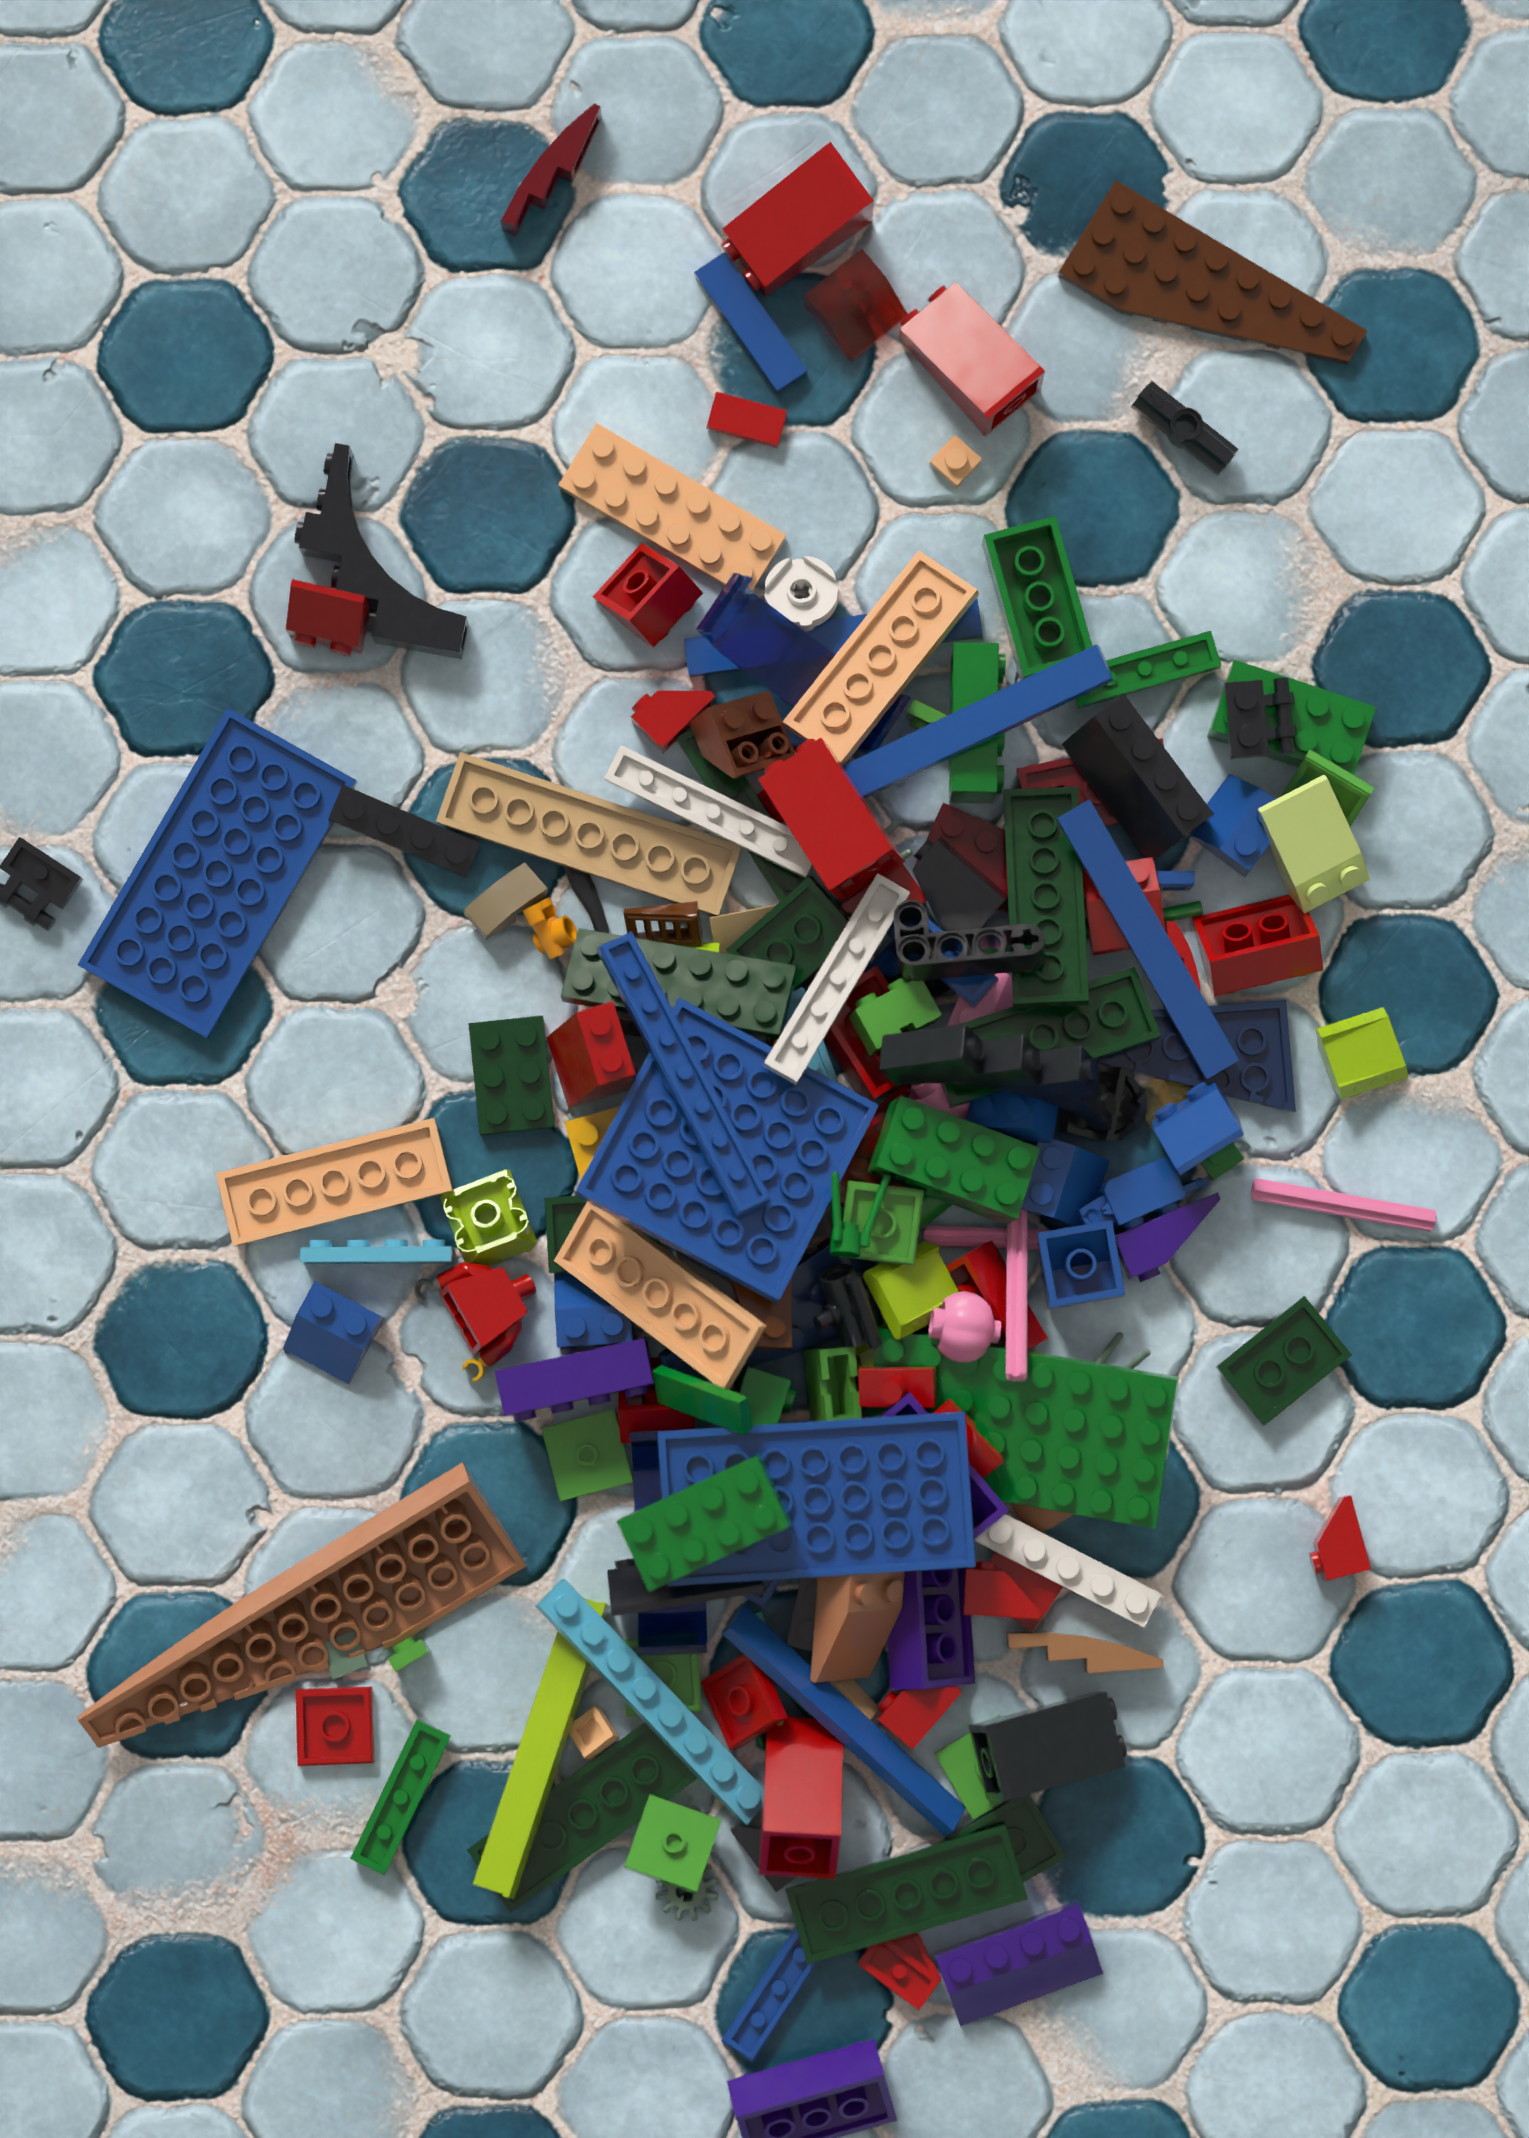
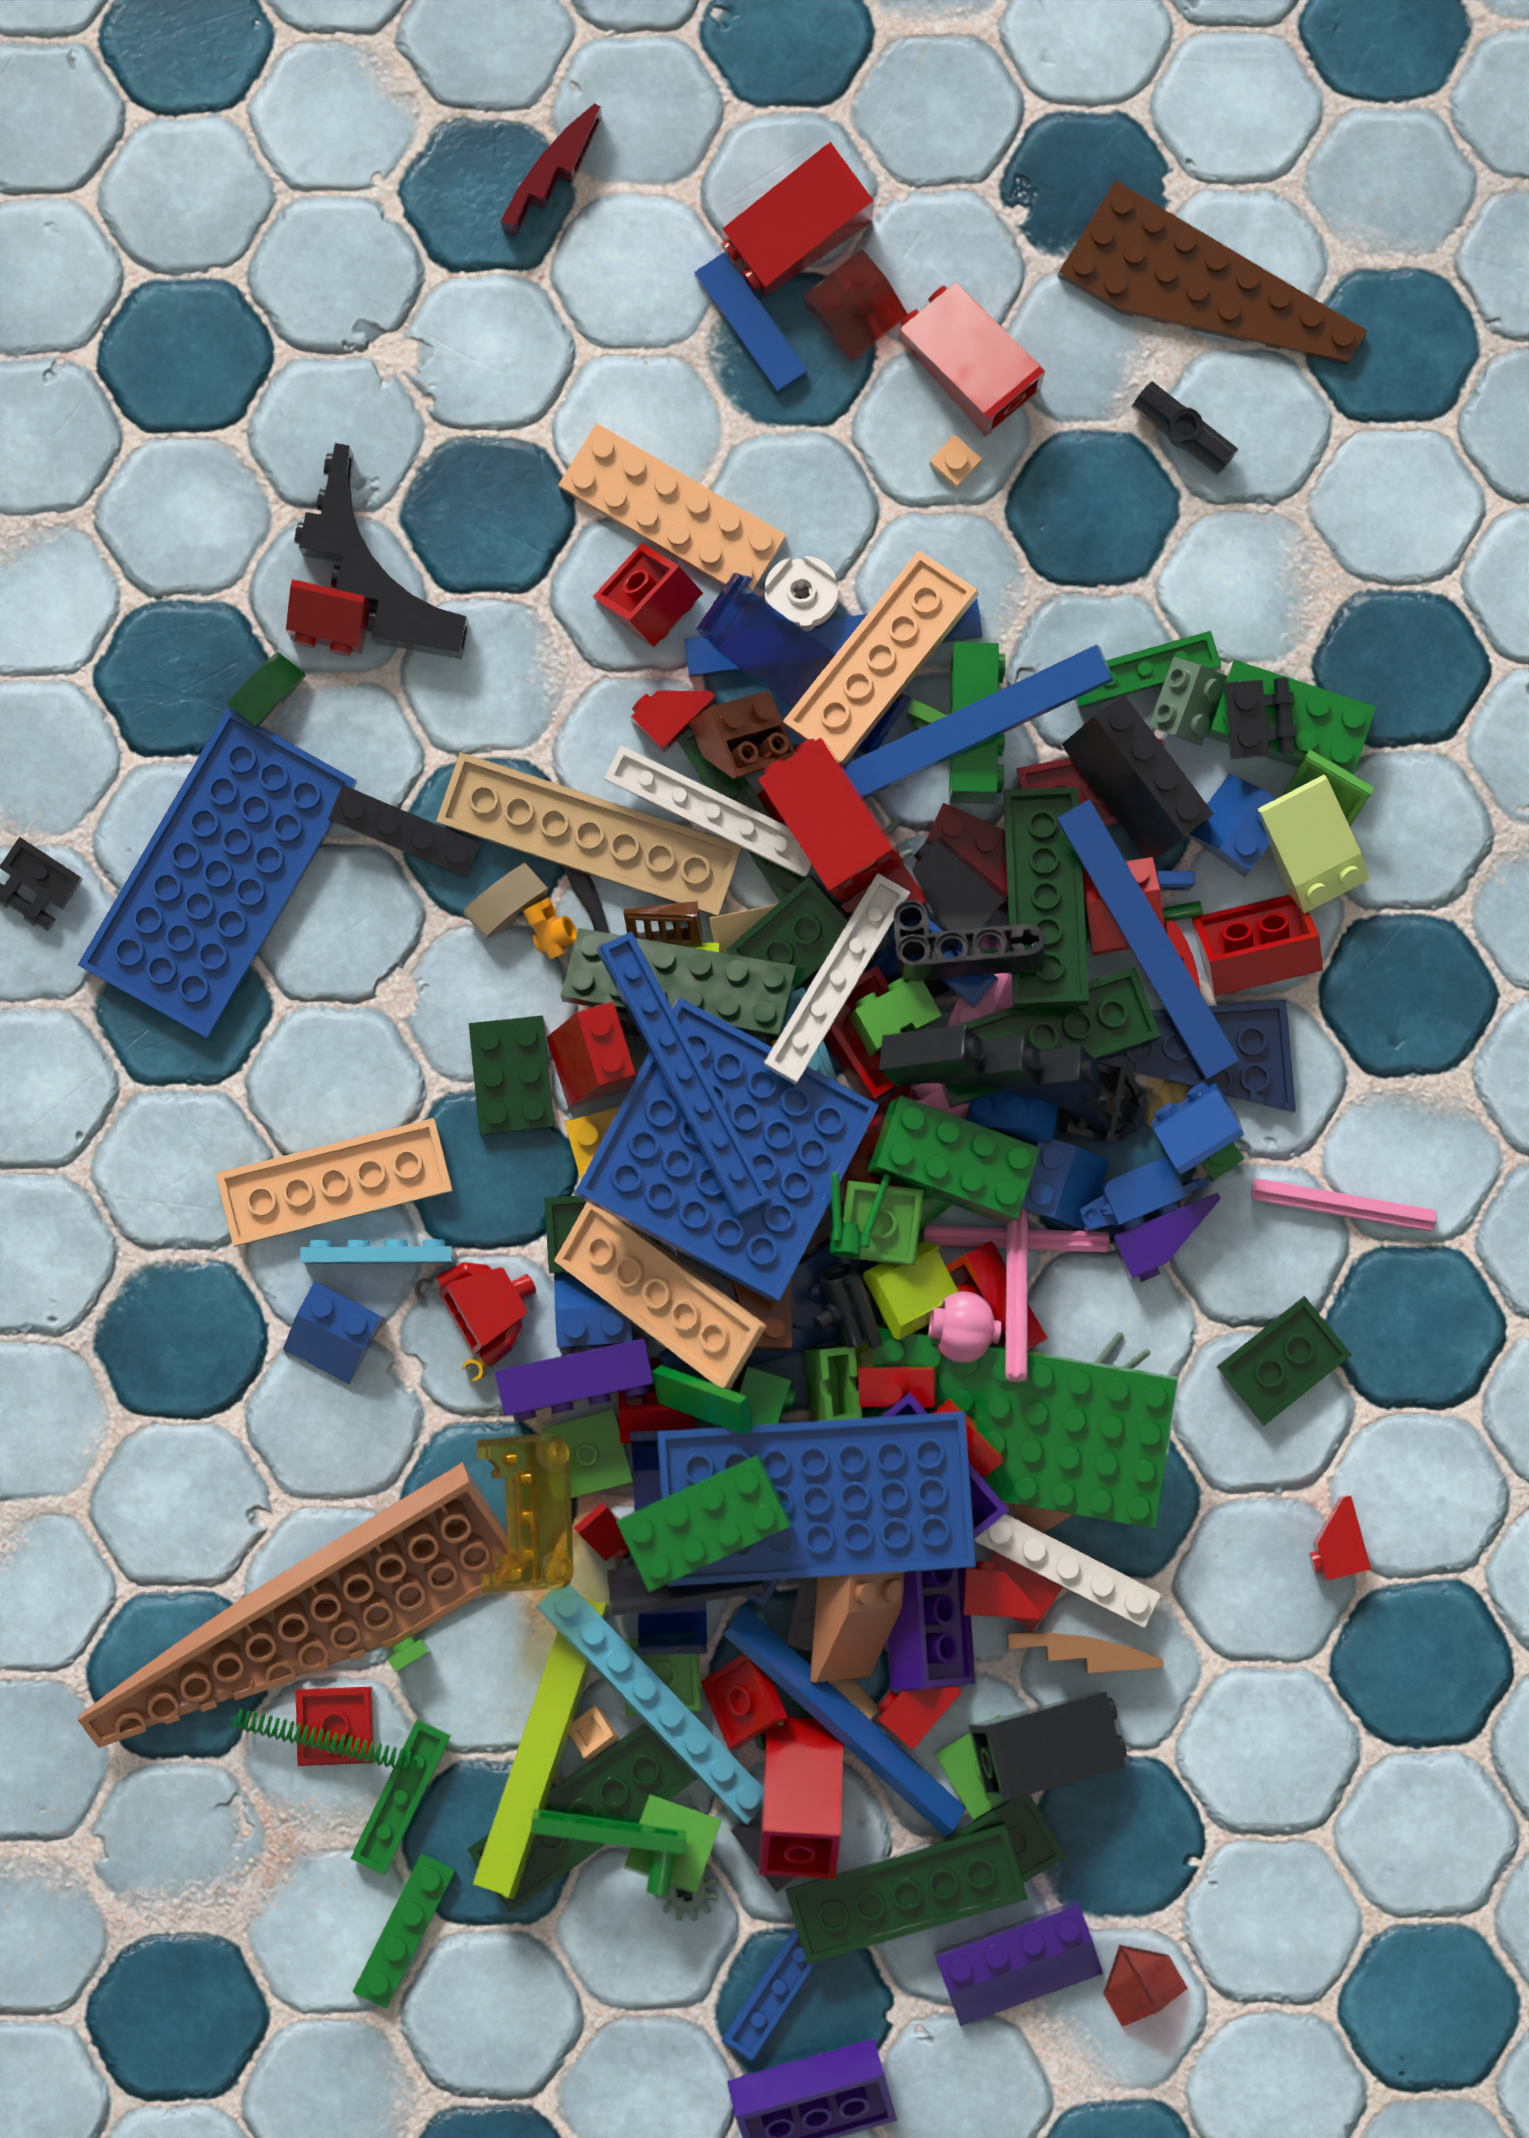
(266, 689): none -> dark green slope
(326, 1742): none -> green piece
(340, 1661): sand green tile -> none
(404, 1930): none -> green plate
(489, 1219): lime slope -> none
(536, 1512): none -> clear yellow windscreen
(603, 1533): none -> red slope
(661, 1840): none -> green piece
(746, 419): red tile -> none
(903, 1968): red wing -> none
(1036, 595): green brick -> none
(1080, 1265): blue slope -> none
(1141, 1983): none -> clear red slope
(1187, 700): none -> sand green bracket
(1361, 1053): lime slope -> none

